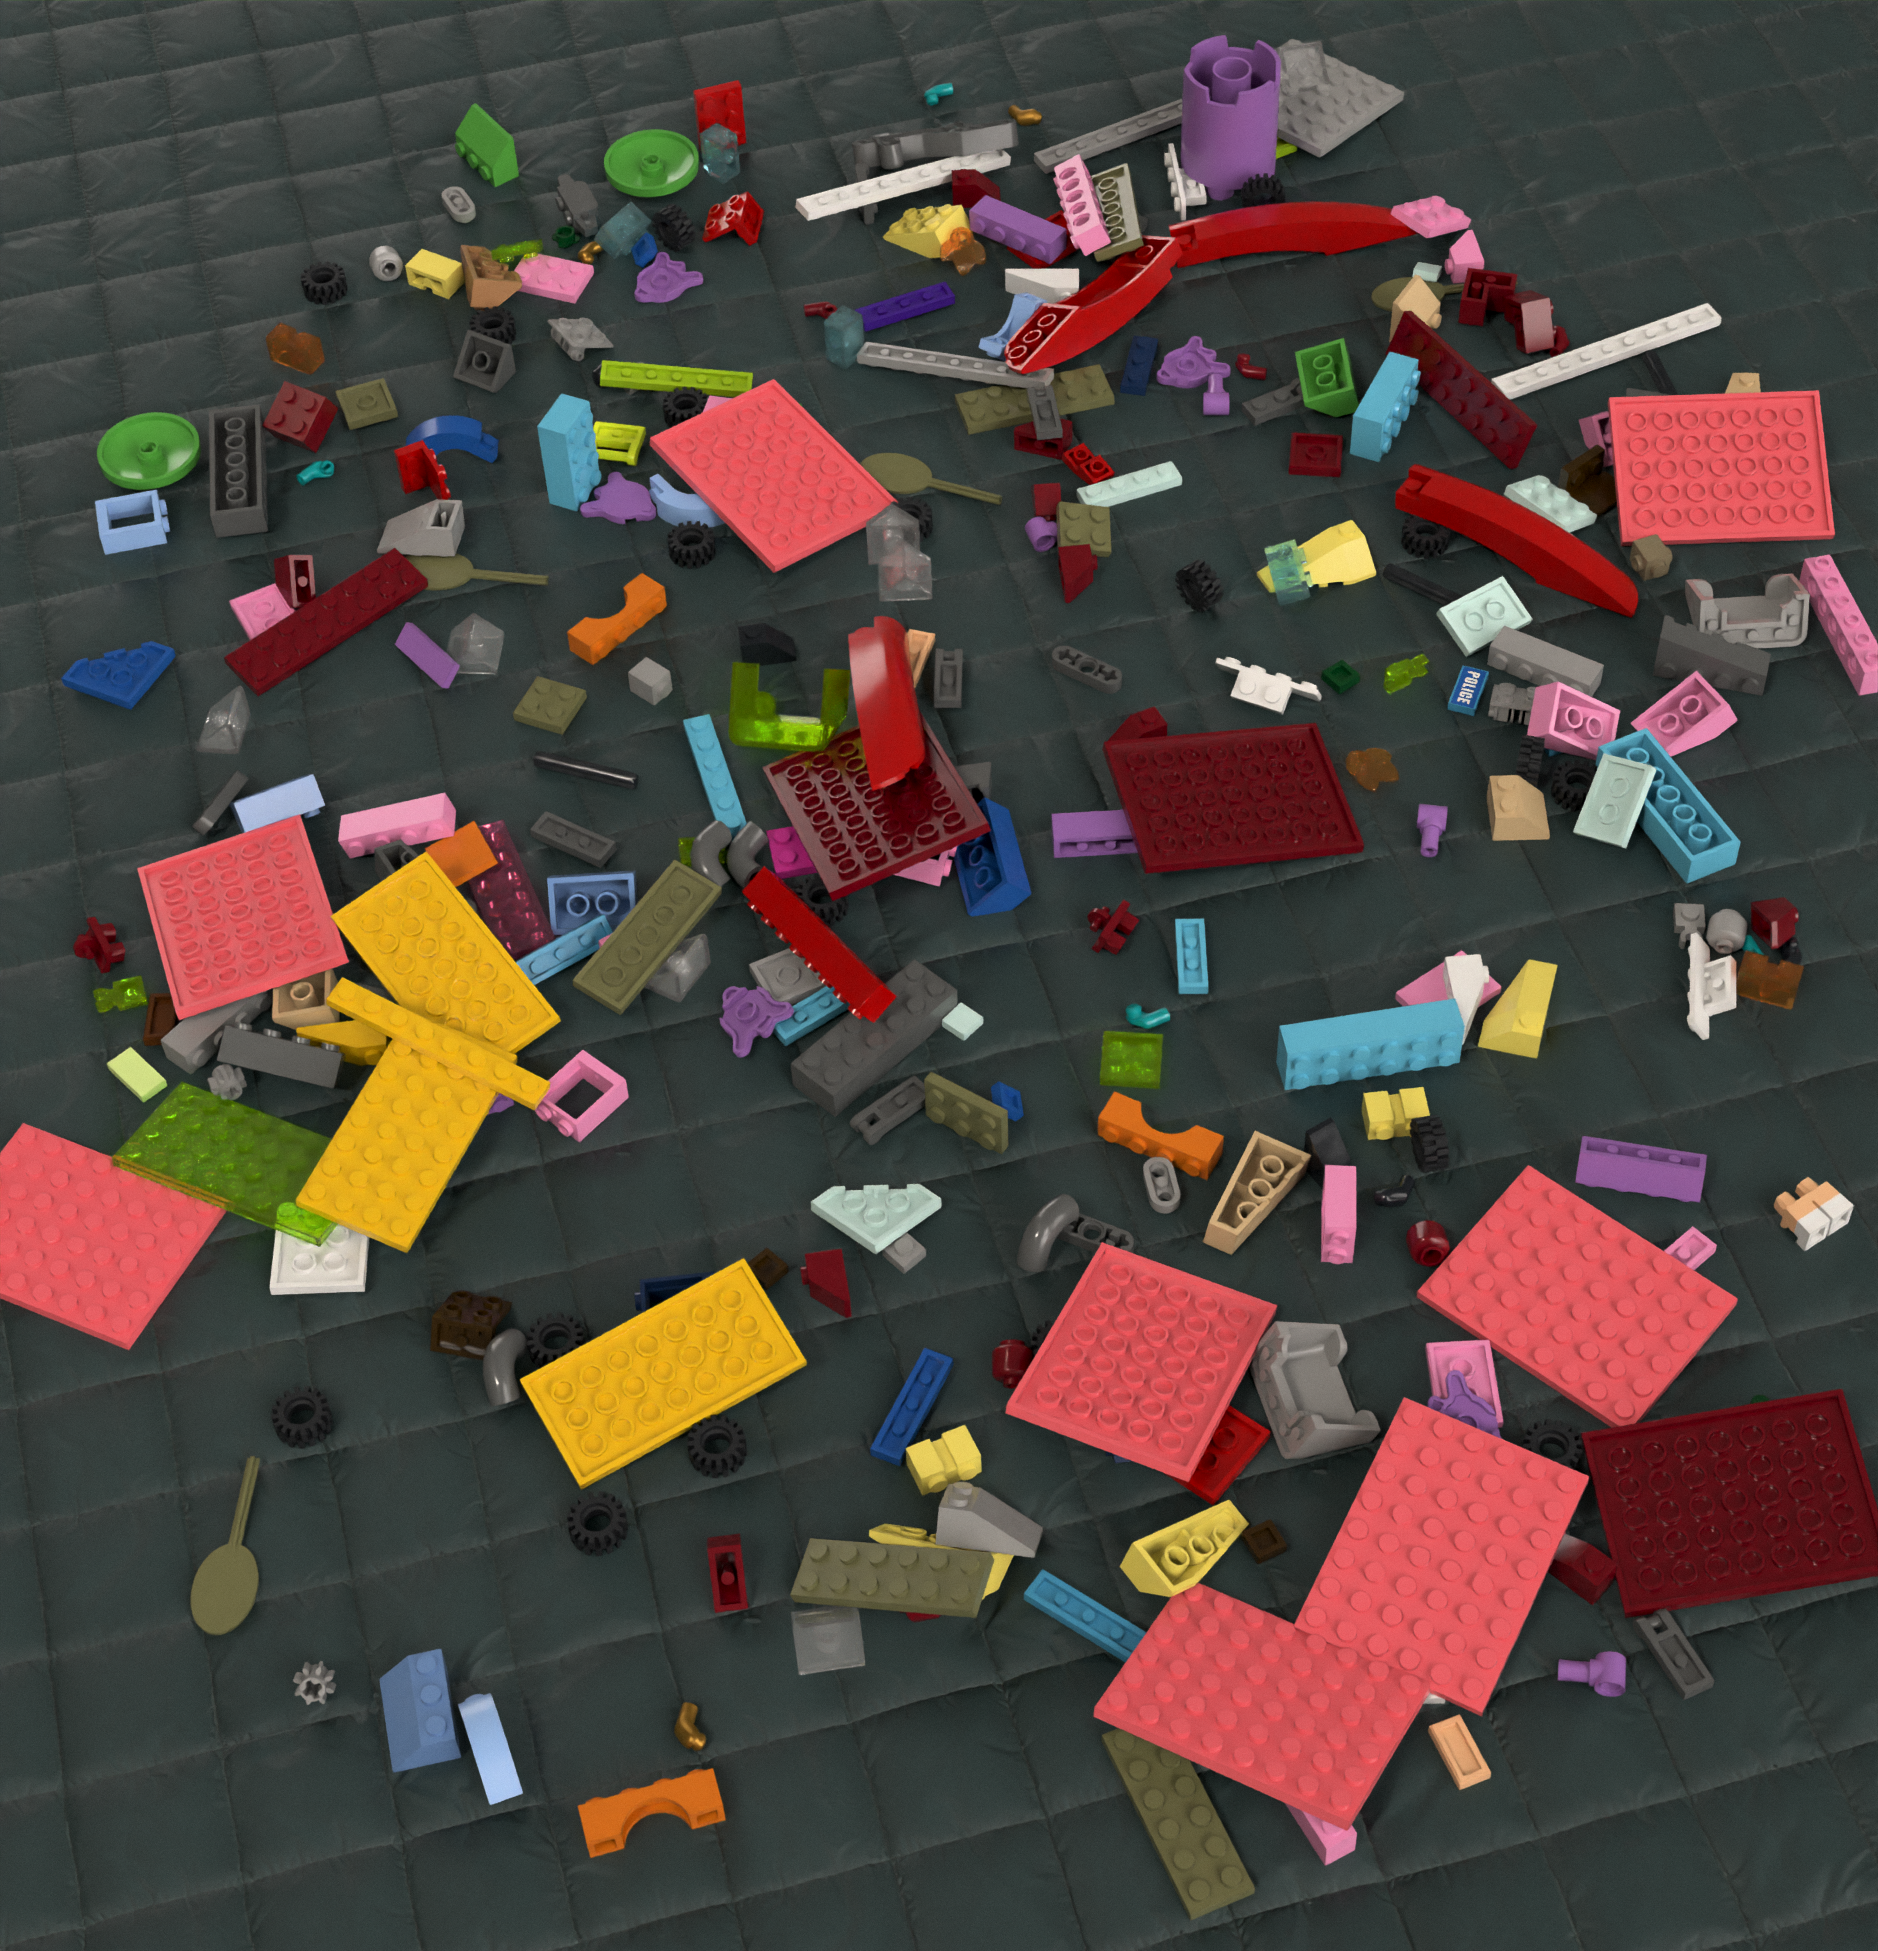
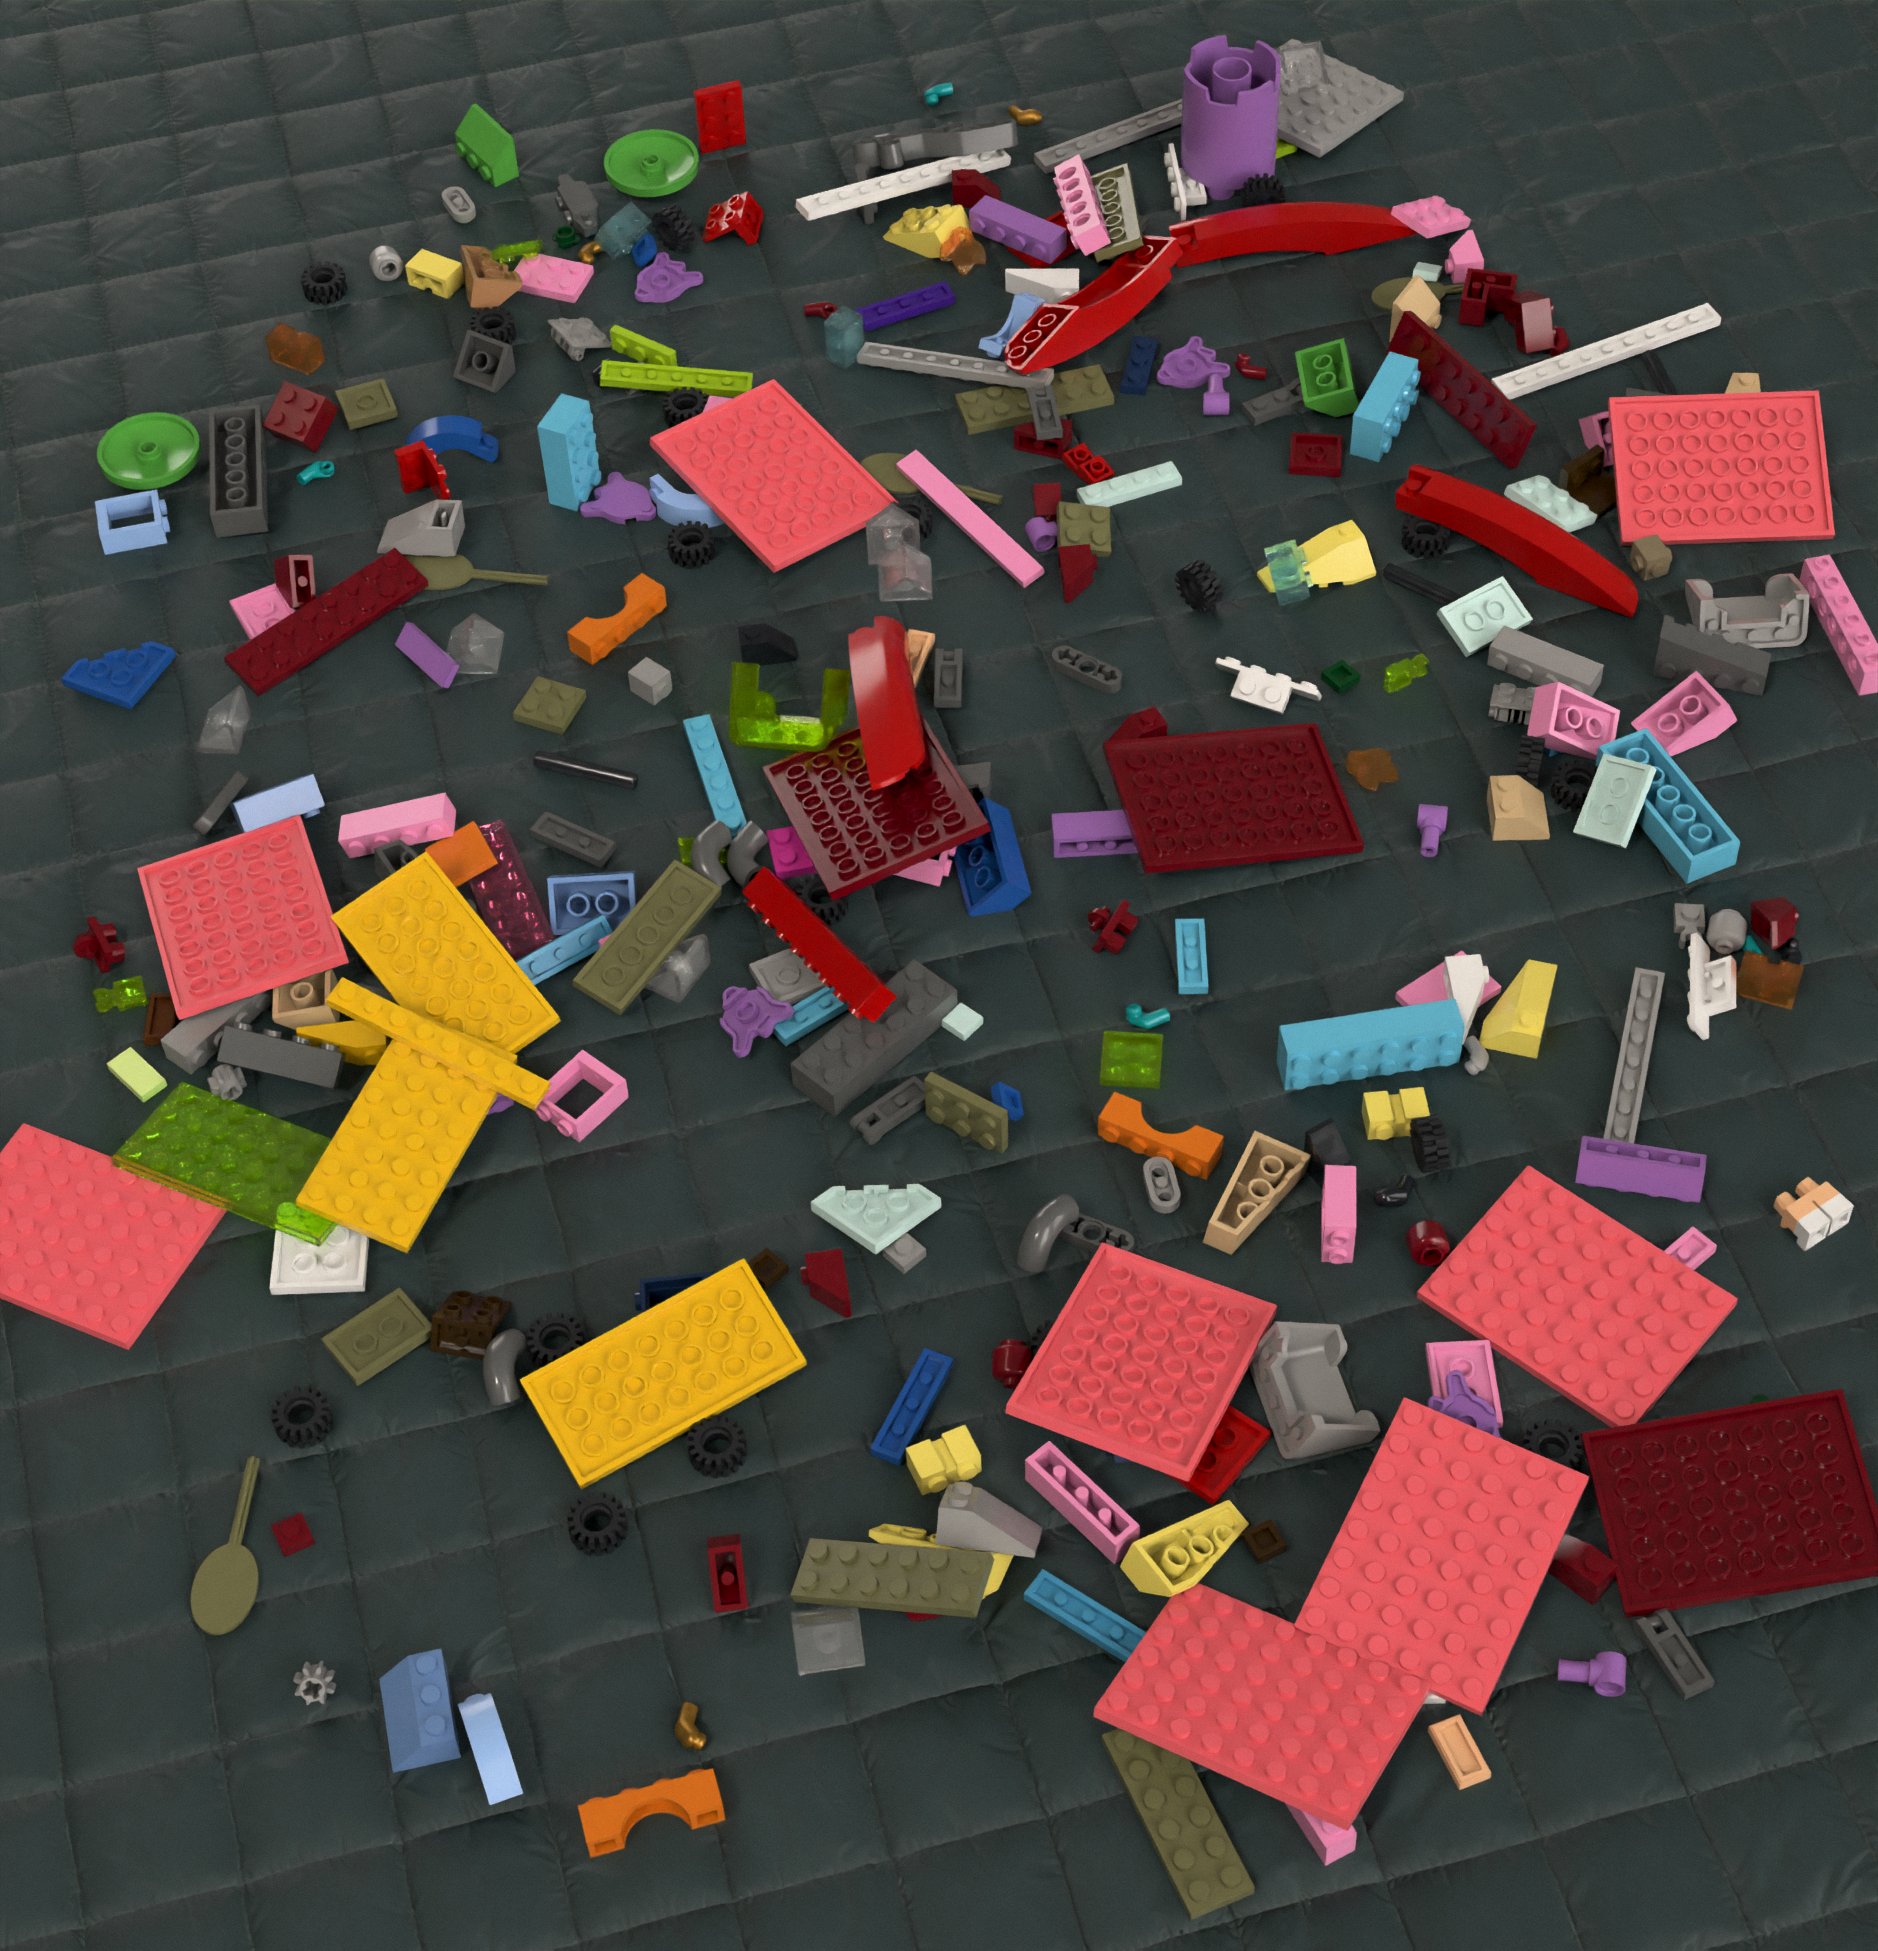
(292, 1534): none -> dark red plate
(378, 1336): none -> olive plate
(619, 437): neon yellow plate -> none
(641, 347): none -> lime plate
(720, 153): clear light blue brick -> none
(970, 518): none -> bright pink tile
(1081, 1502): none -> bright pink brick
(1468, 690): tile -> none
(1479, 1056): none -> light grey arm
(1634, 1056): none -> light grey plate

